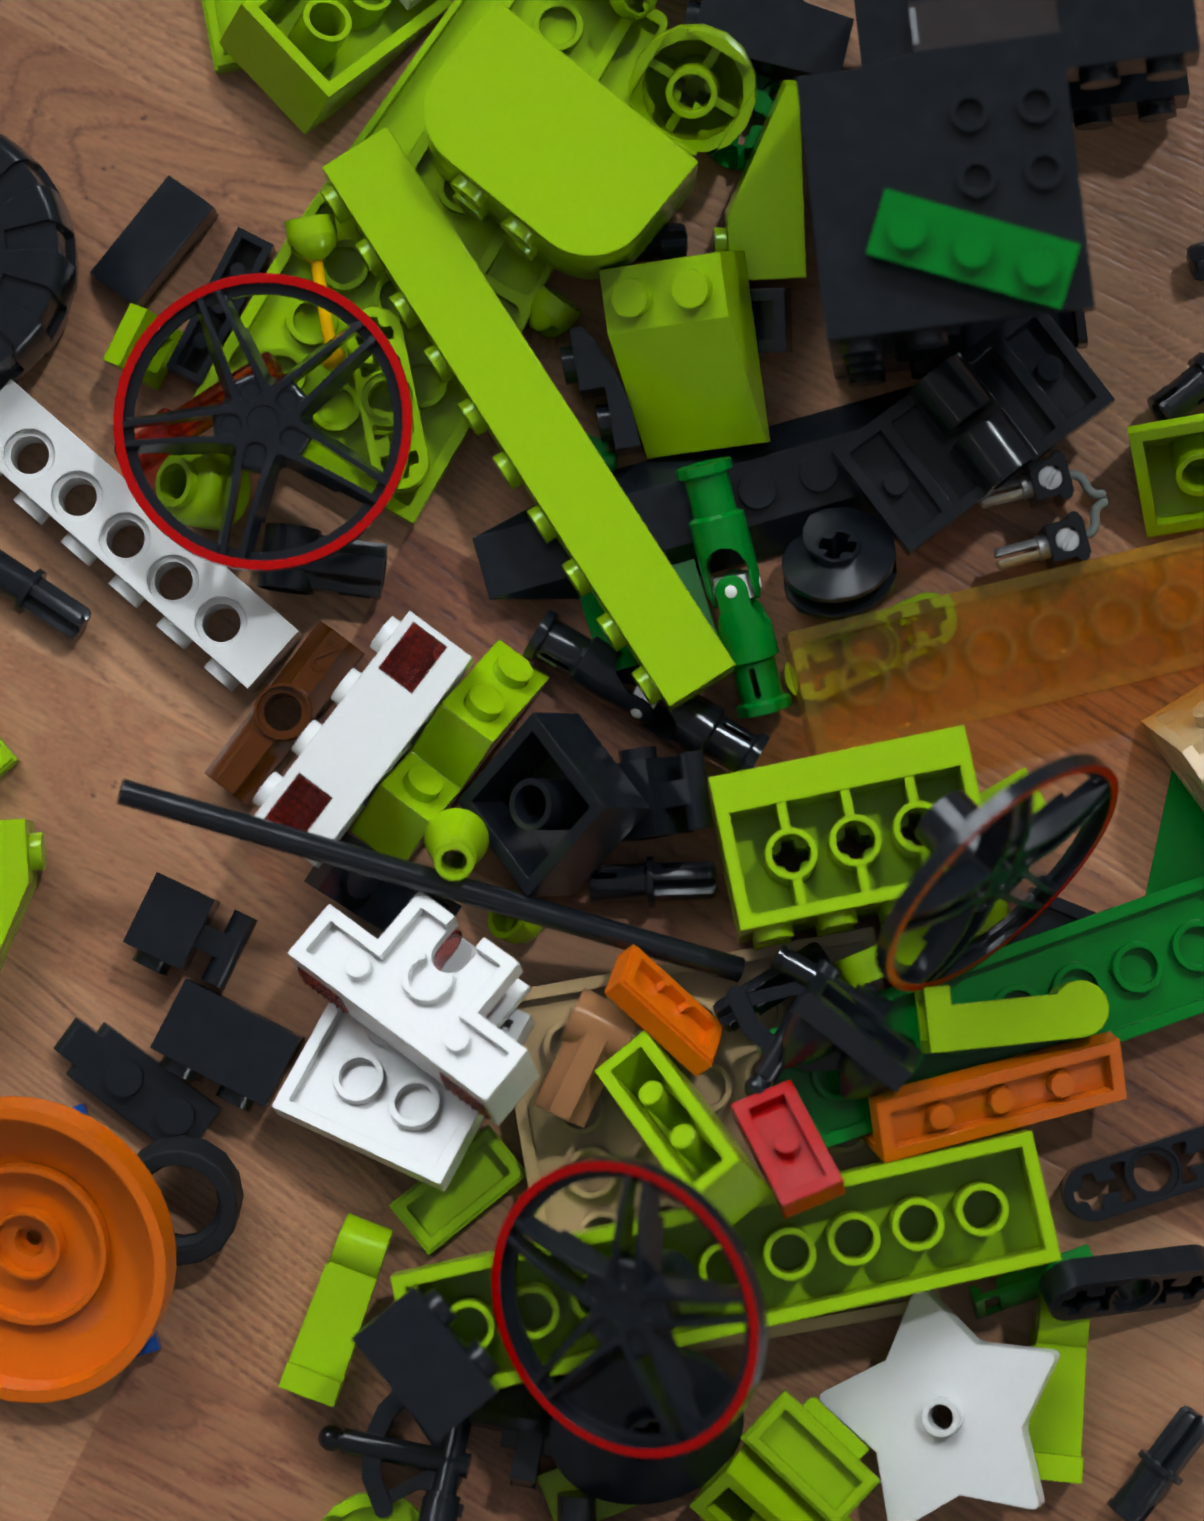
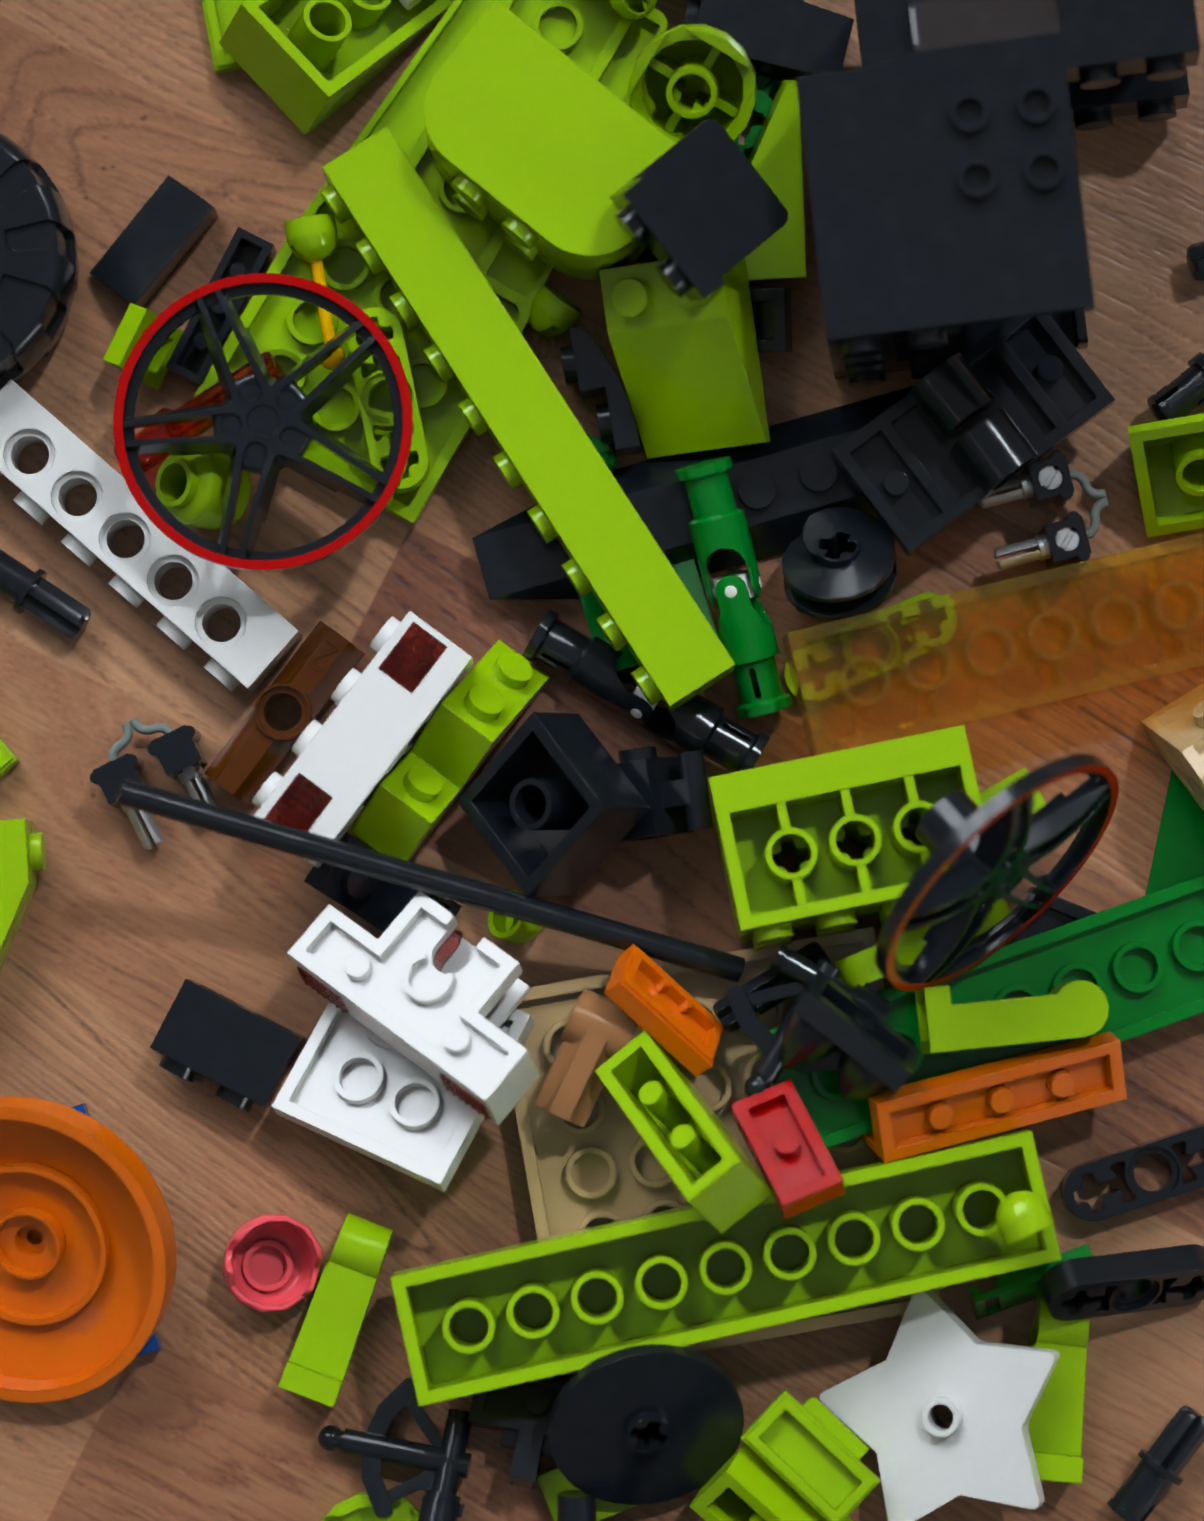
(134, 1082): black hinge -> none
(177, 922): black brick -> none
(179, 757): none -> piece
(224, 1176): black tyre -> none
(272, 1262): none -> coral hair
(353, 571): black piece -> none
(428, 1360): black brick -> none
(459, 831): lime cone -> none
(480, 1180): lime tile -> none
(632, 1306): black wheel -> none
(653, 882): black axle -> none
(699, 210): none -> black bracket
(973, 249): green plate -> none
(1021, 1216): none -> lime hinge

